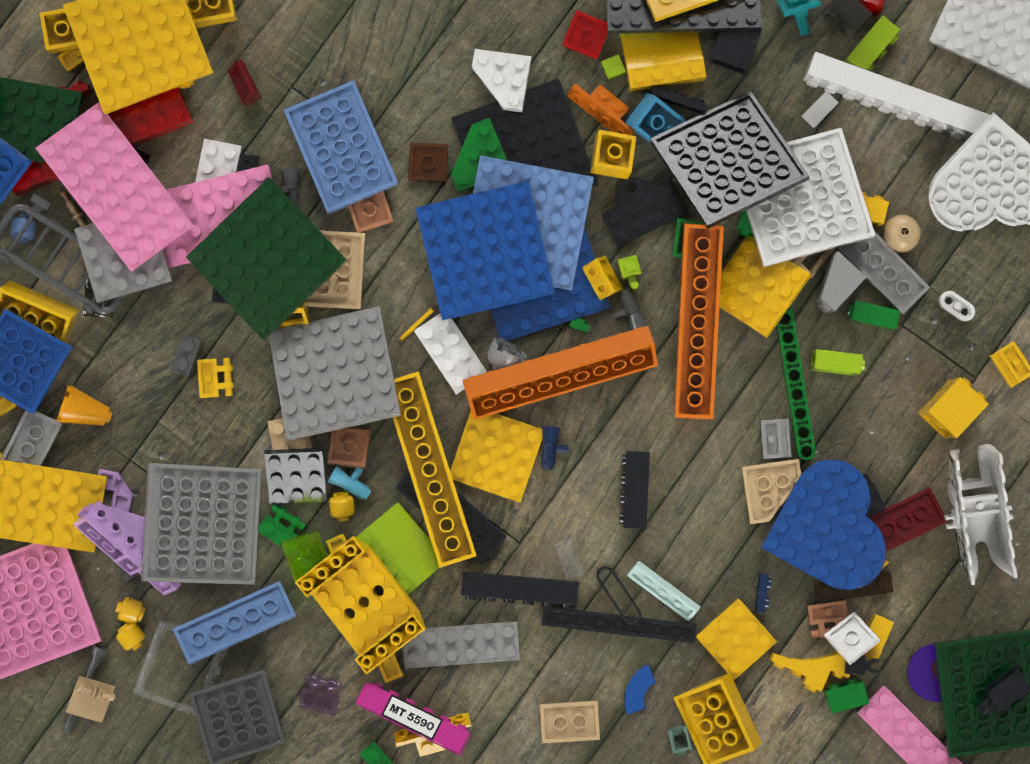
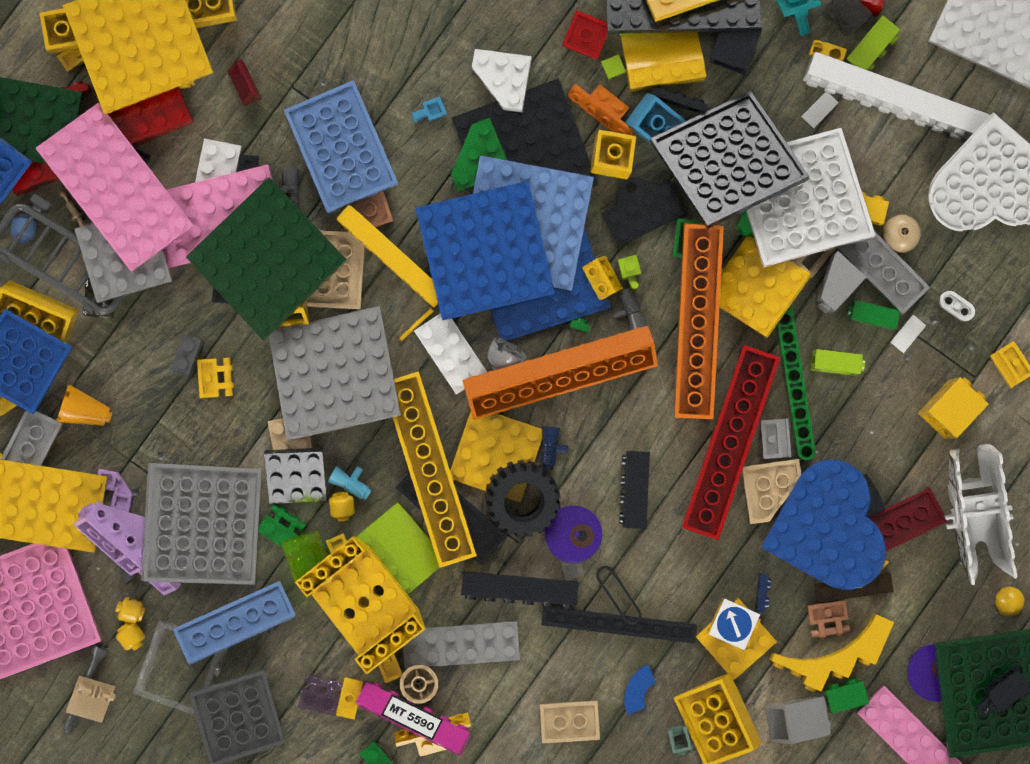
(349, 447): nougat tile -> none
(350, 691): none -> yellow plate
(388, 254): none -> yellow beam
(423, 693): none -> tan cylinder
(428, 162): reddish brown tile -> none
(431, 109): none -> dark azure plate
(538, 517): none -> black tyre
(574, 534): none -> dark purple tile
(663, 591): light aqua plate -> none
(730, 442): none -> red brick
(734, 624): none -> piece
(798, 720): none -> light grey slope
(828, 49): none -> yellow leg
(852, 638): white tile -> none
(860, 665): black plate -> none
(908, 333): none -> white sticker
(1009, 601): none -> yellow hair

